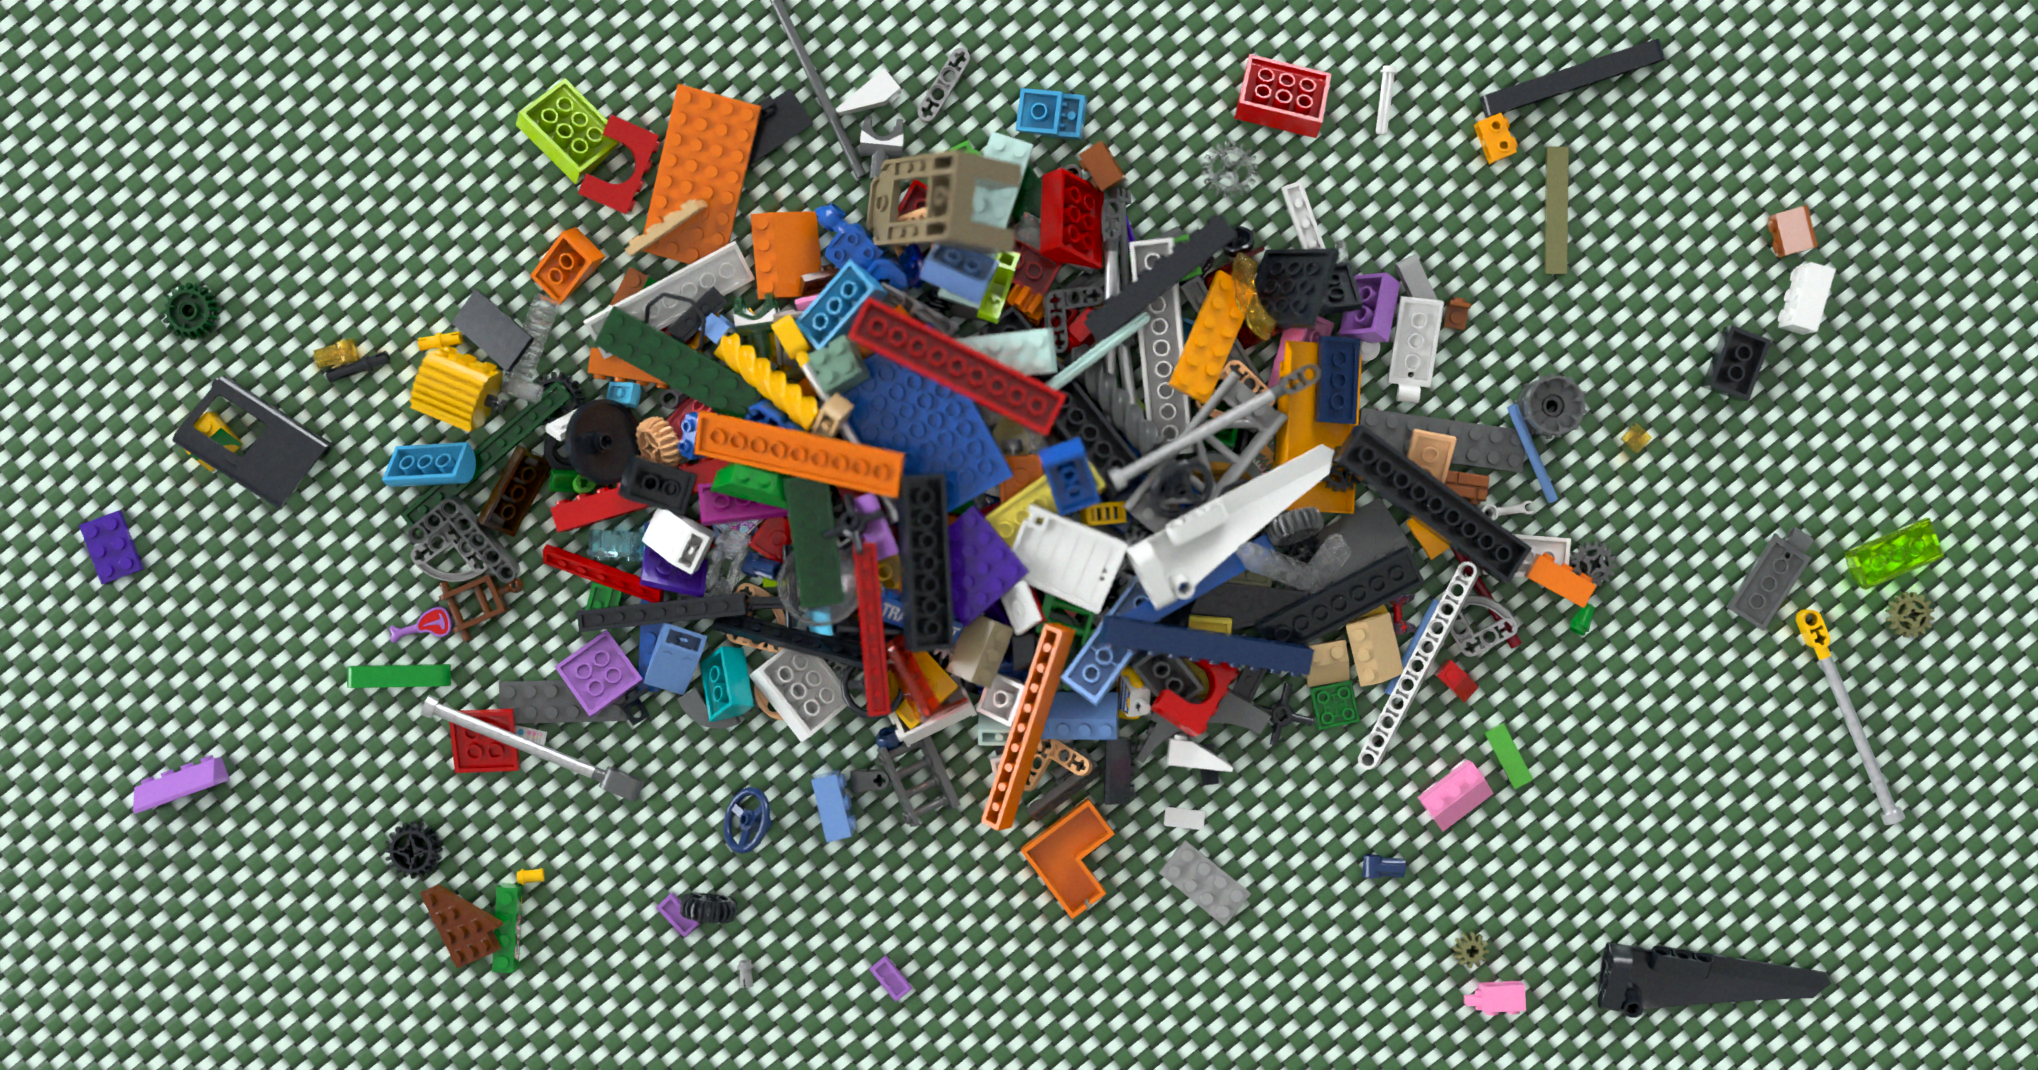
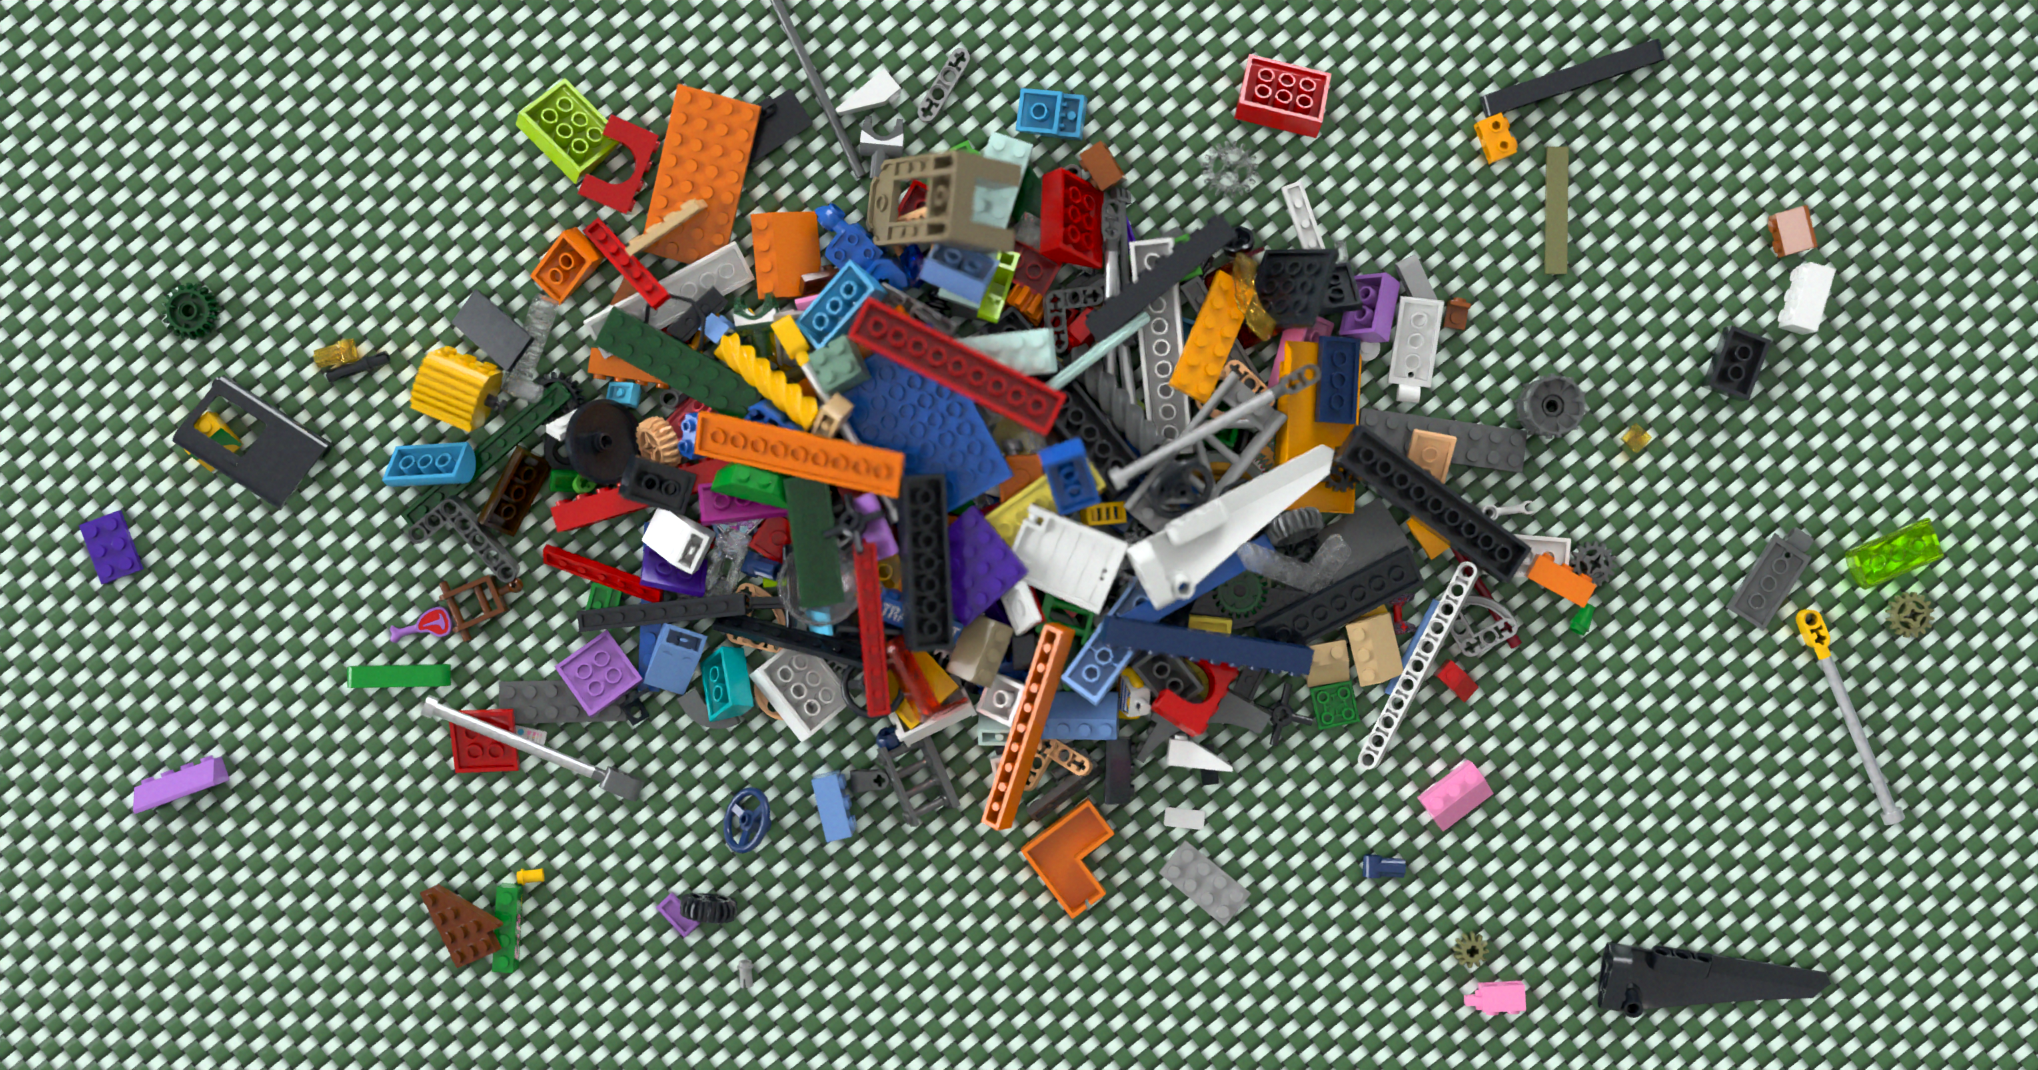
(413, 841): black gear -> none
(440, 340): yellow pin -> none
(449, 539): light grey beam -> none
(617, 544): clear light blue brick -> none
(627, 265): none -> red plate
(890, 978): medium lavender plate -> none
(1243, 603): none -> dark green gear
(1385, 99): white axle -> none
(1469, 486): dark orange brick -> none
(1508, 756): bright green tile -> none
(1532, 453): medium blue piece -> none

